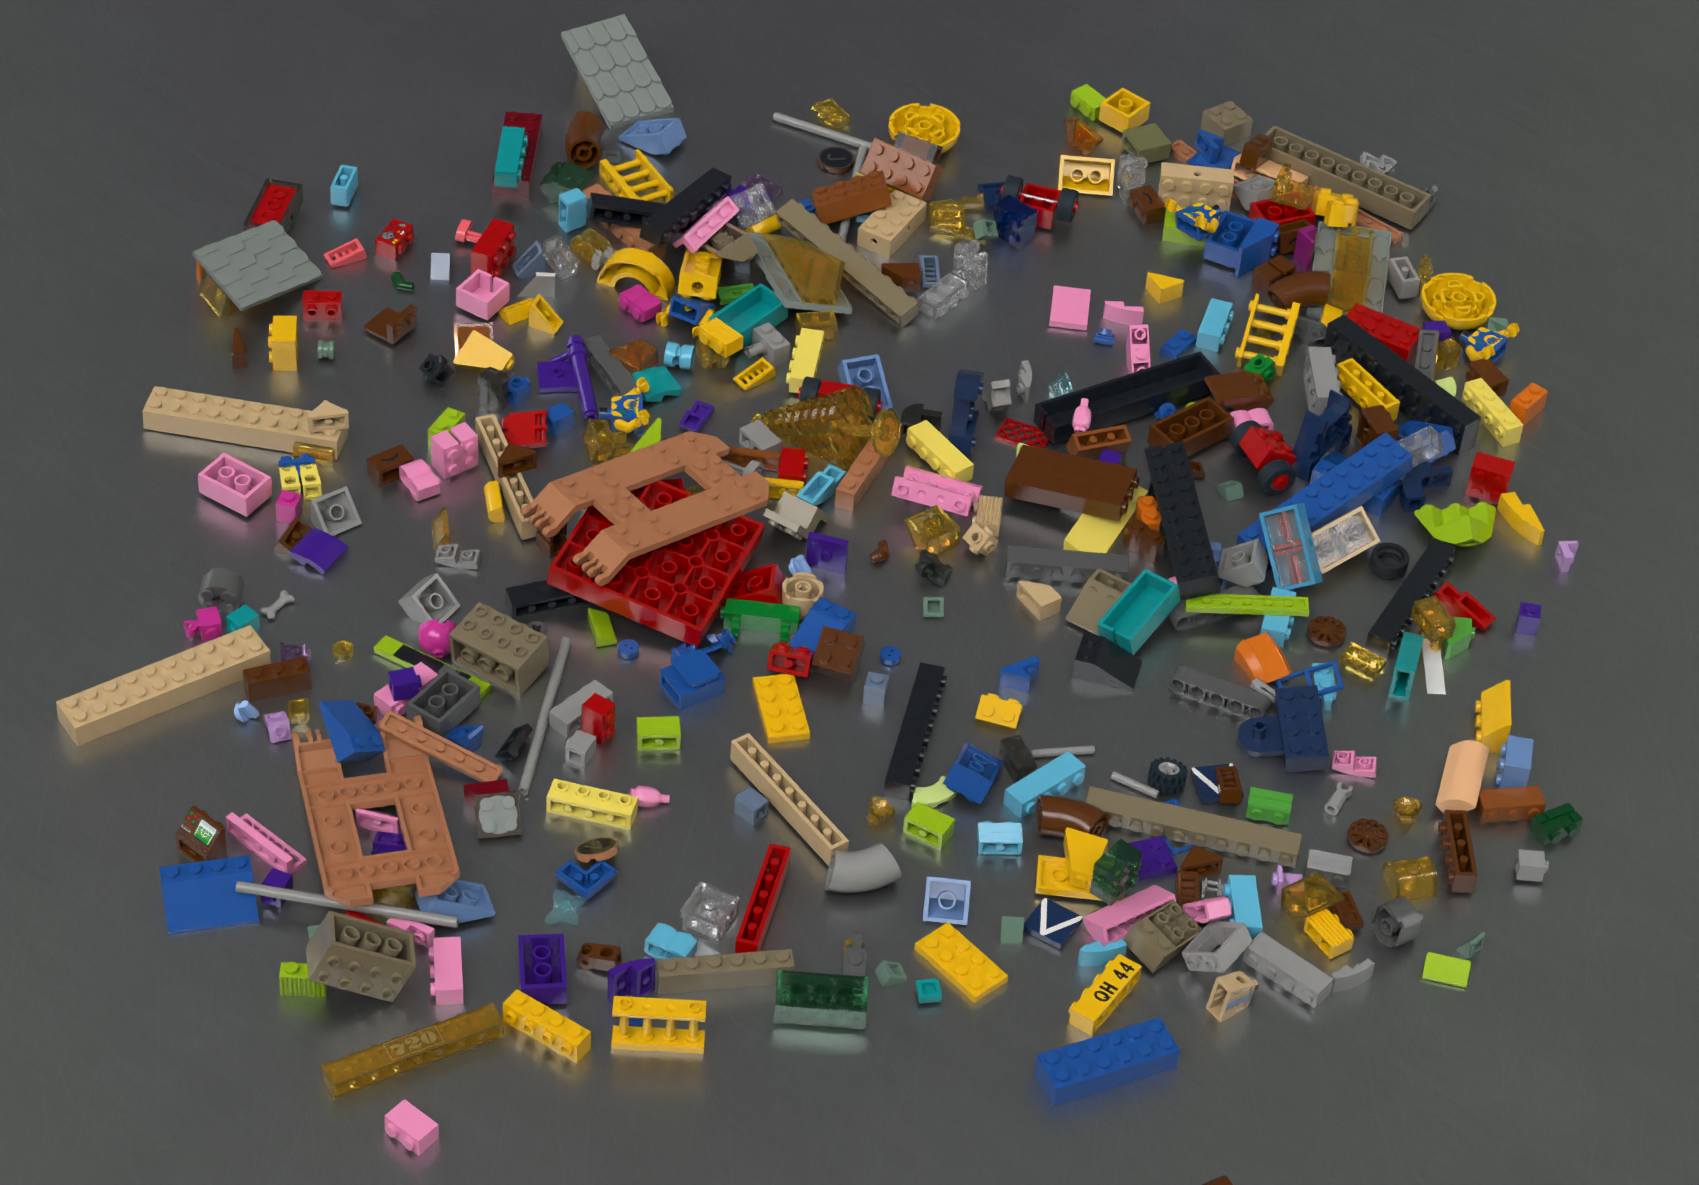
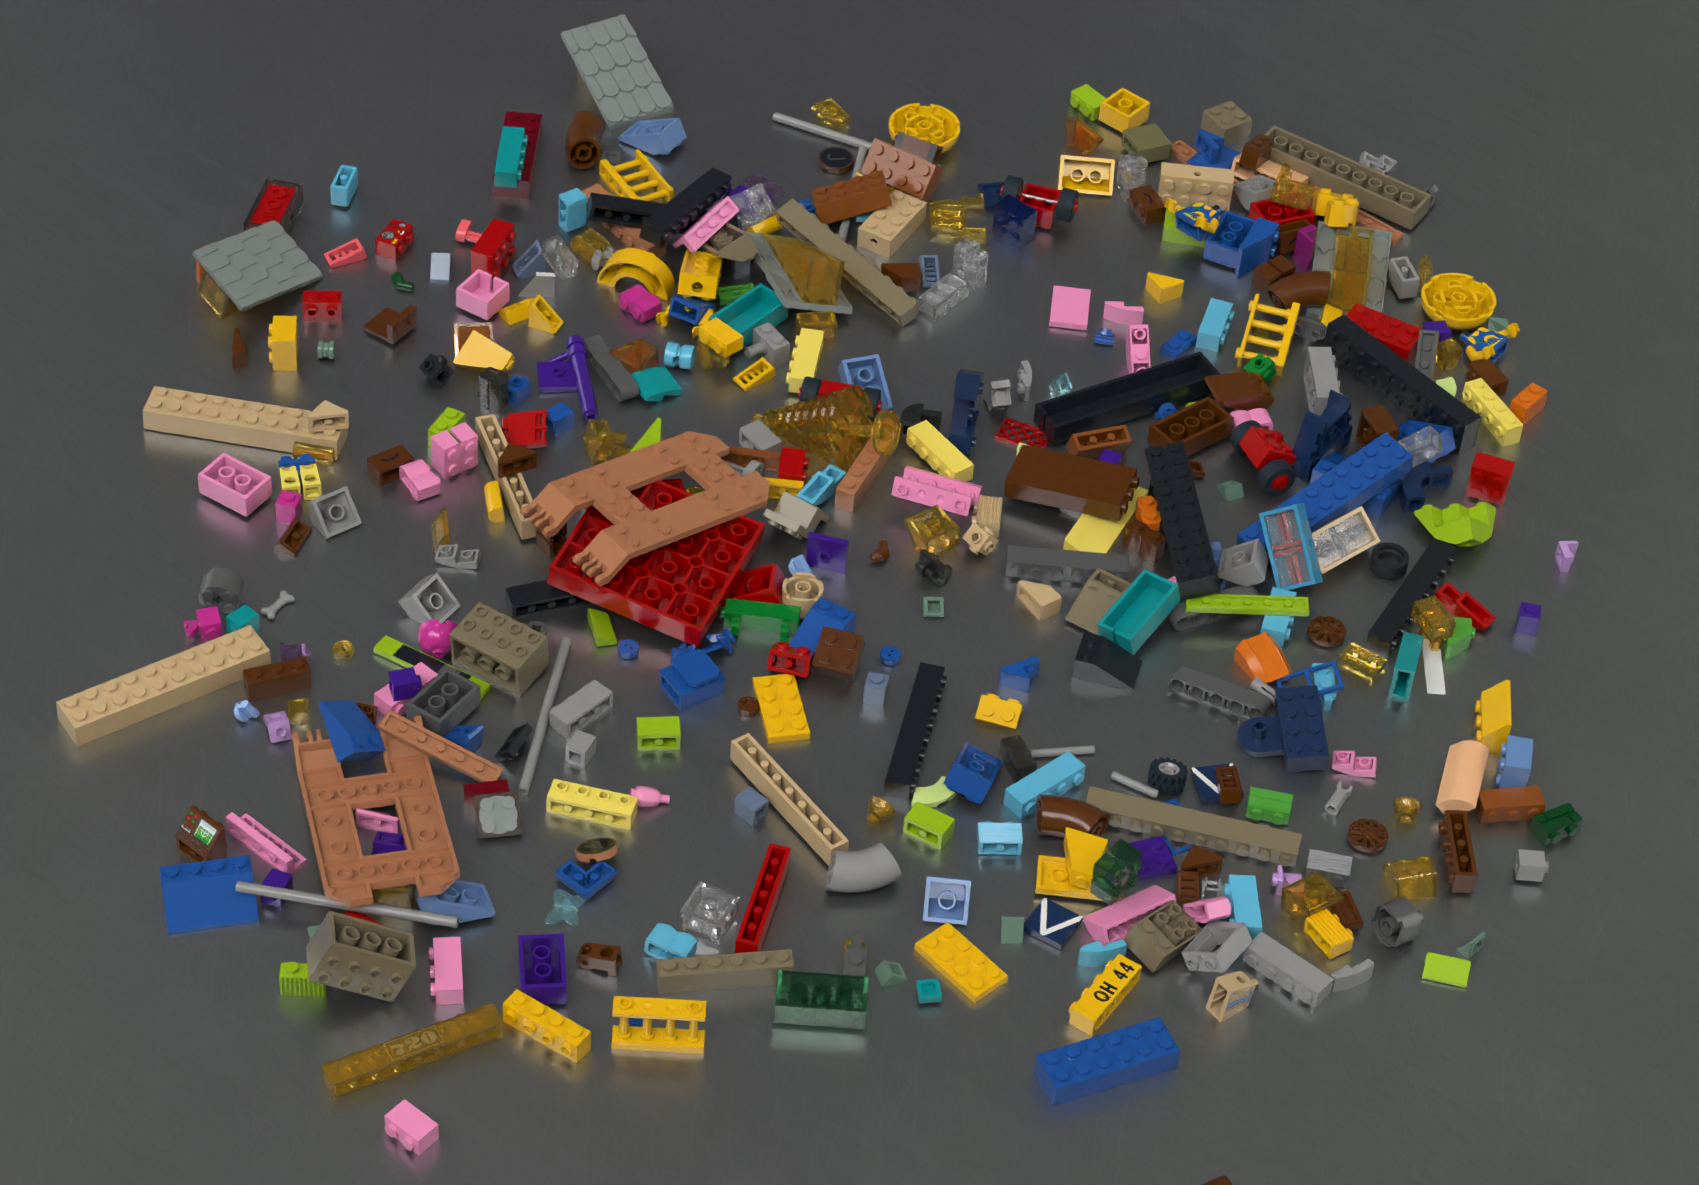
(318, 550): dark purple slope -> none
(422, 933): bright pink slope -> none
(563, 178): clear green slope -> none
(599, 718): red brick -> none
(627, 410): torso -> none
(632, 979): dark purple slope -> none
(697, 417): dark purple slope -> none
(748, 706): none -> reddish brown tile
(985, 229): sand green slope -> none
(1082, 417): bright pink plant -> none
(1365, 388): yellow brick -> none
(1521, 517): yellow slope -> none

